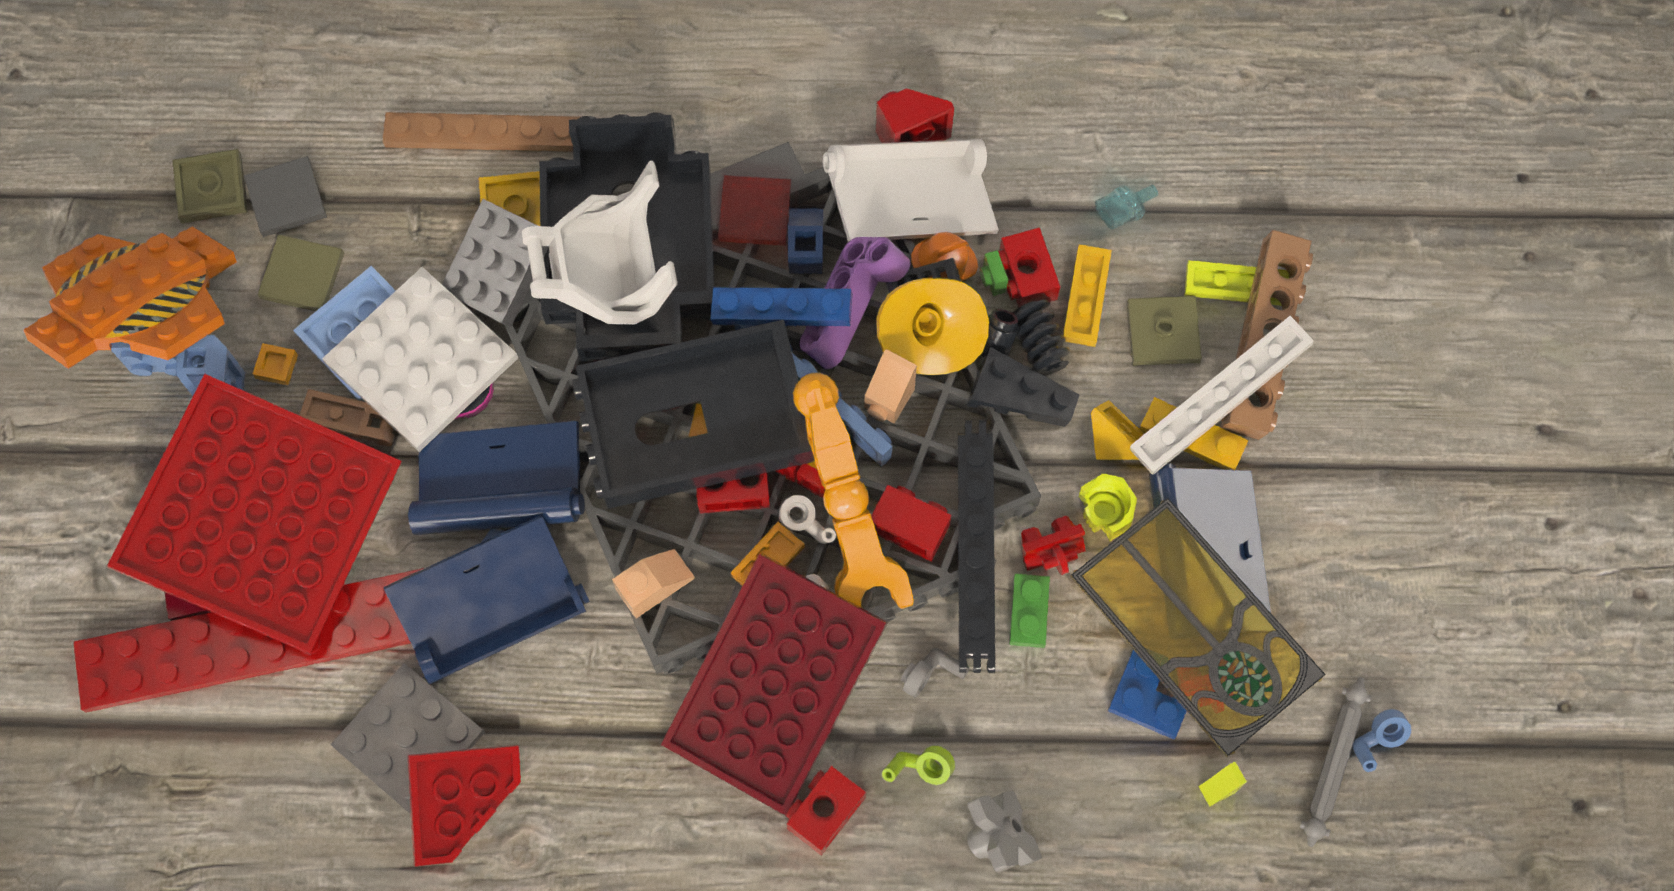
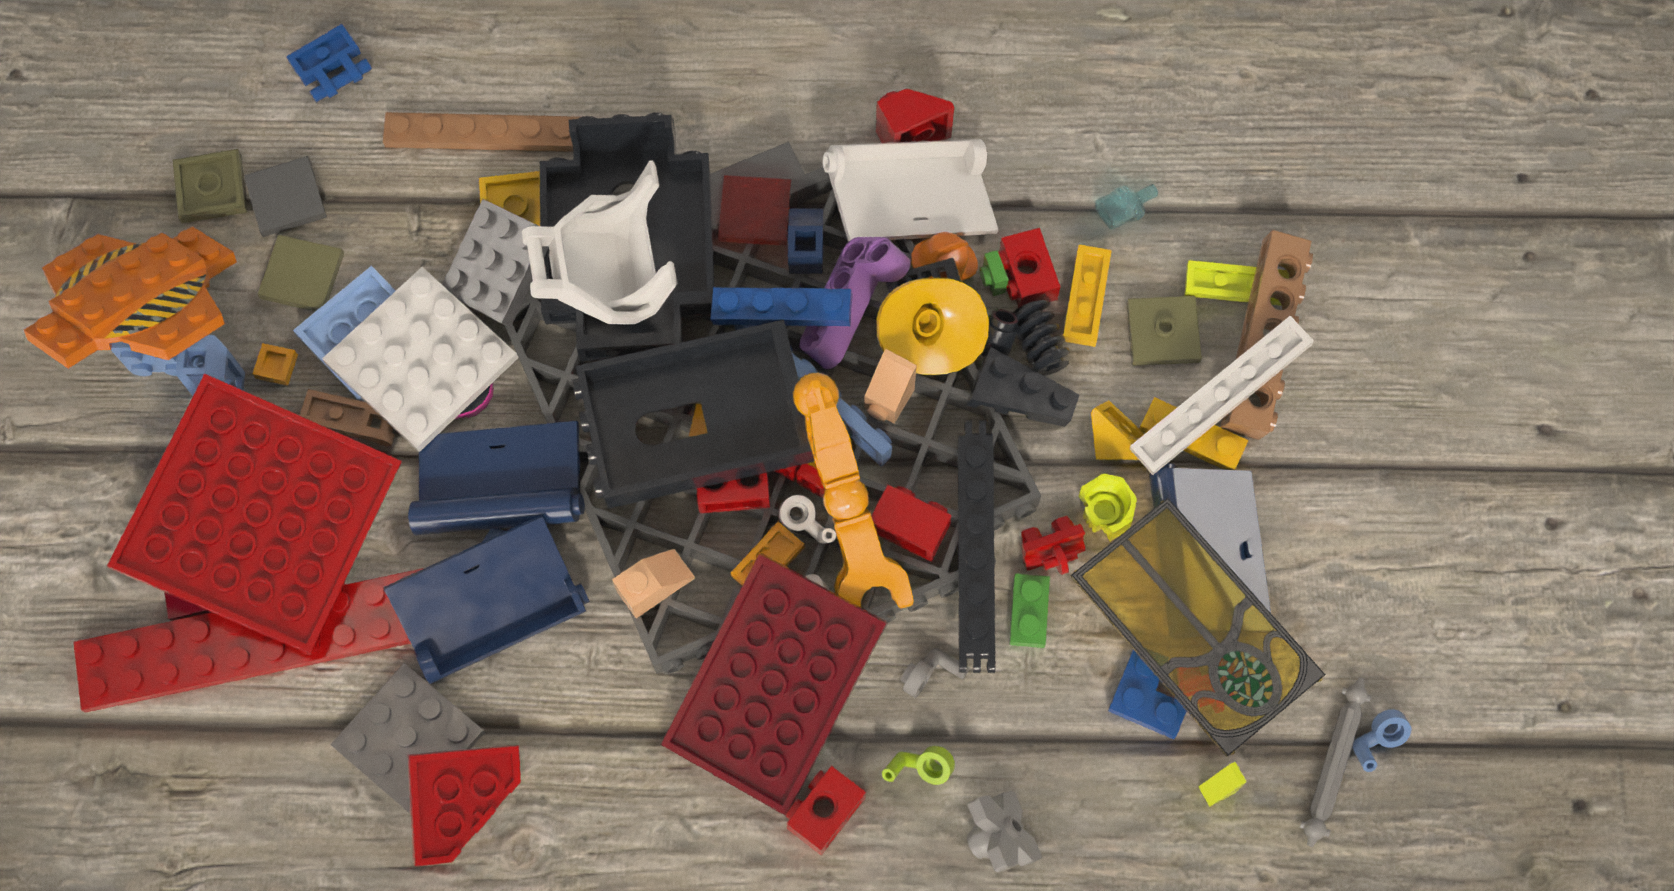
(323, 56): none -> blue plate

